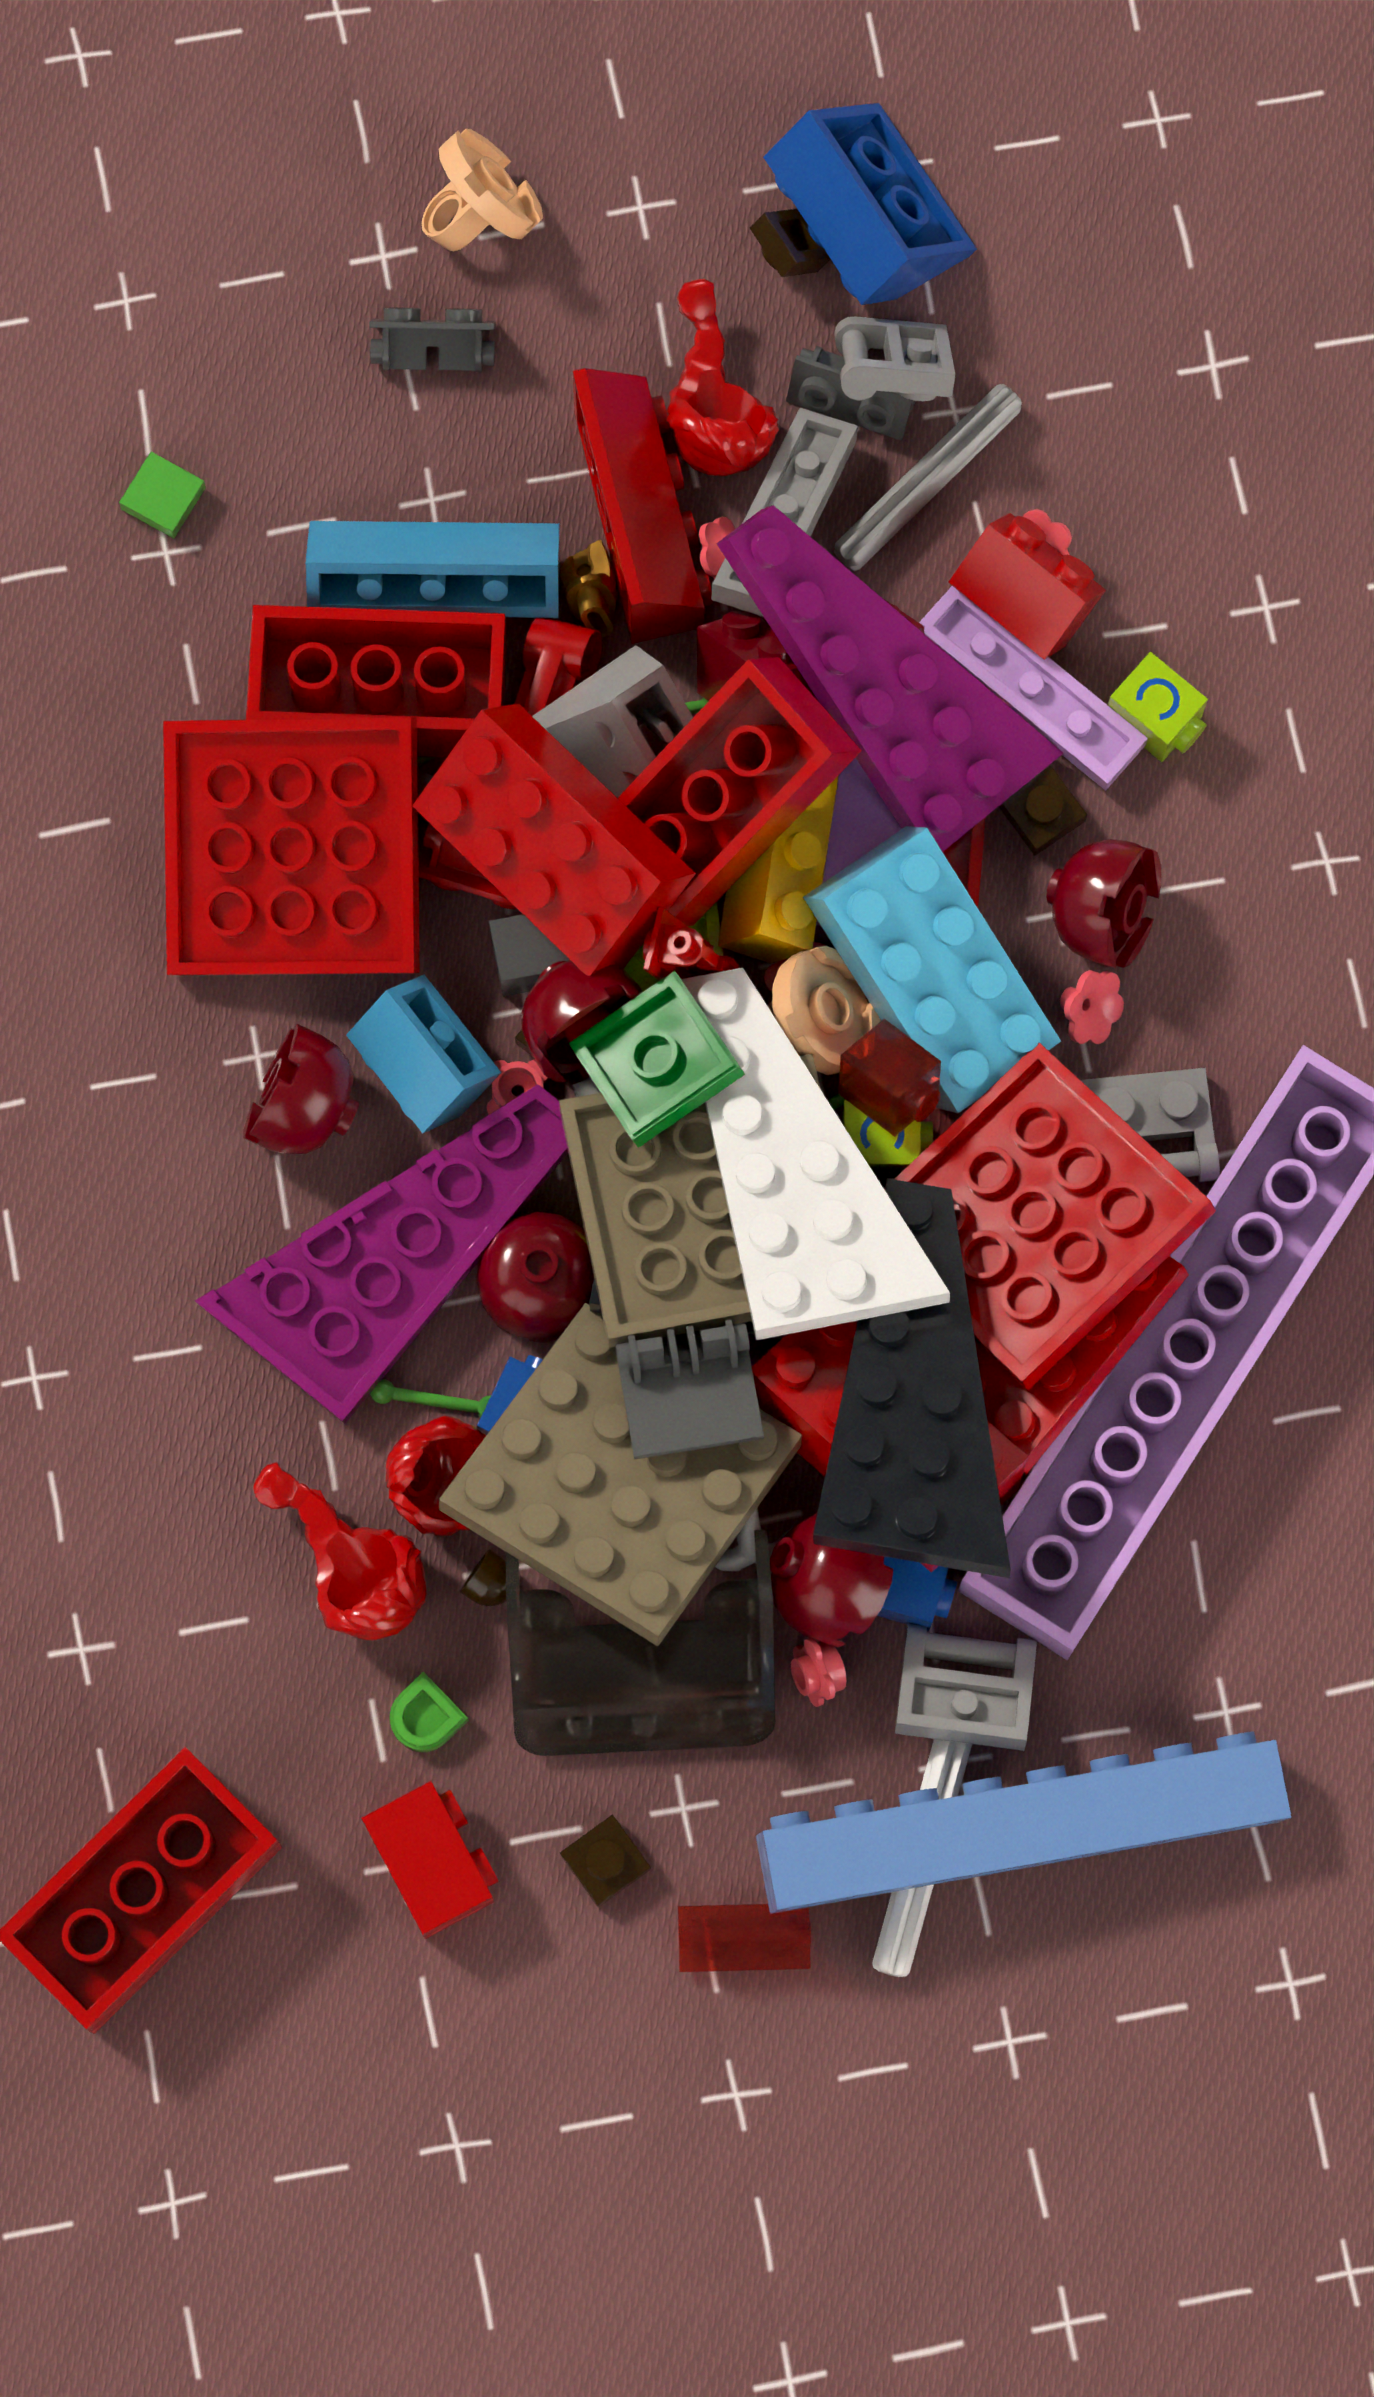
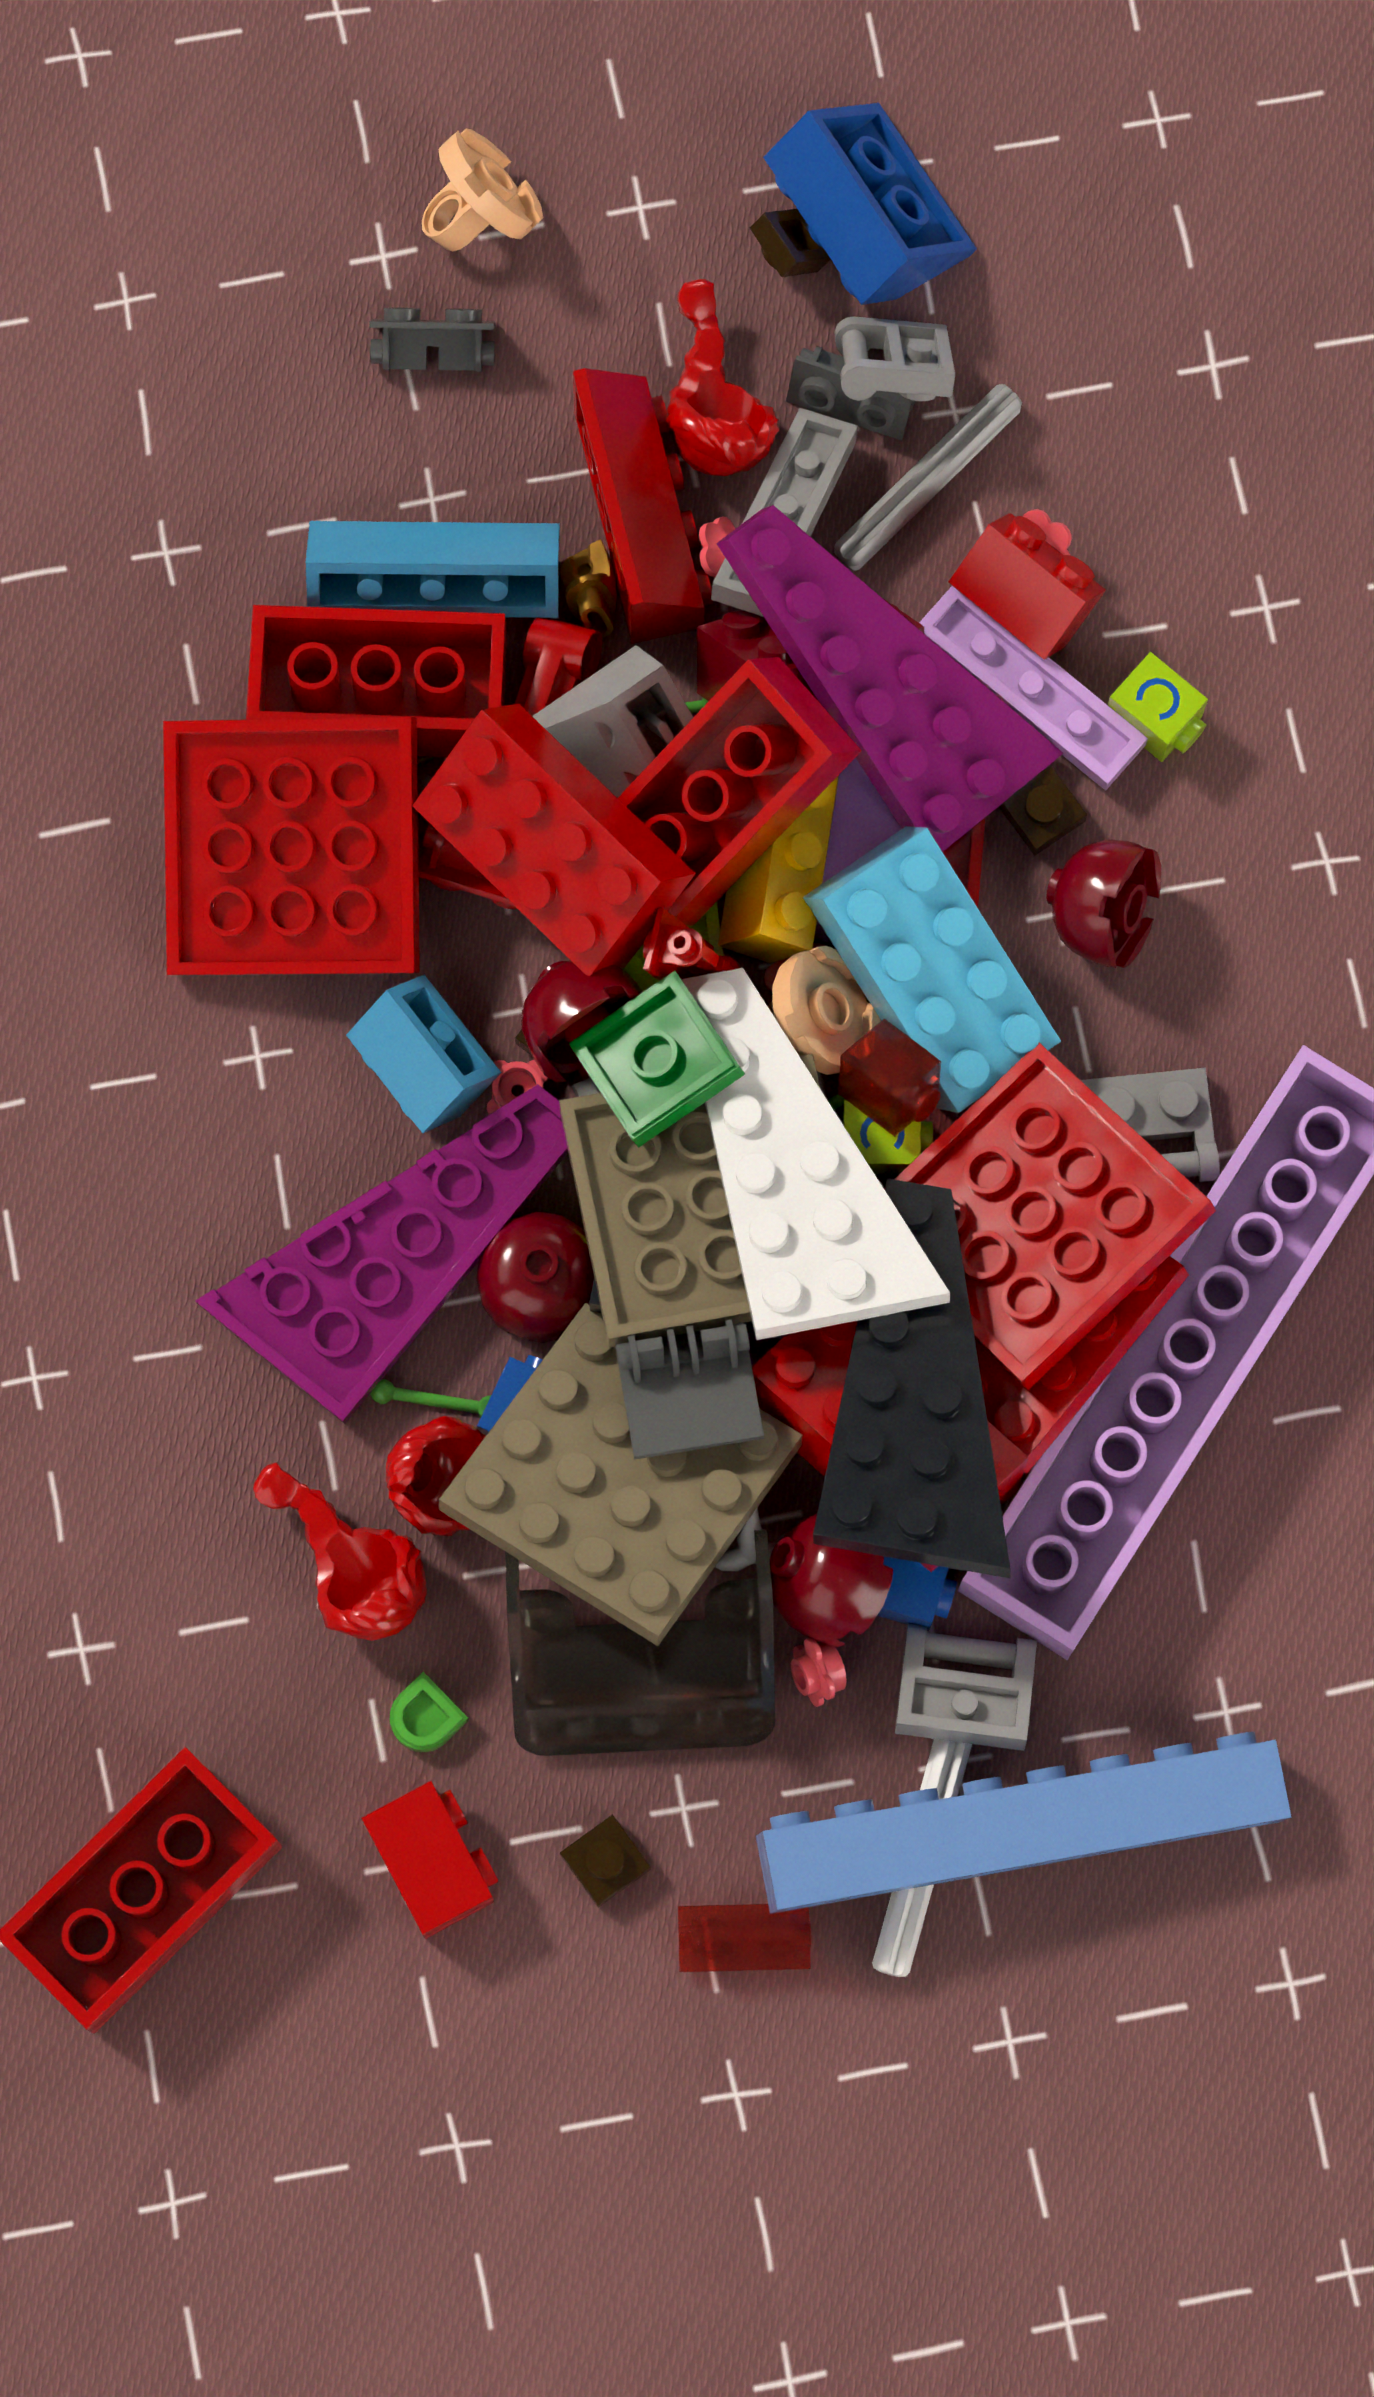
(162, 495): bright green tile -> none
(303, 1096): dark red cylinder -> none
(487, 1581): dark brown hinge -> none
(521, 953): dark grey brick -> none
(1092, 1006): coral plant -> none

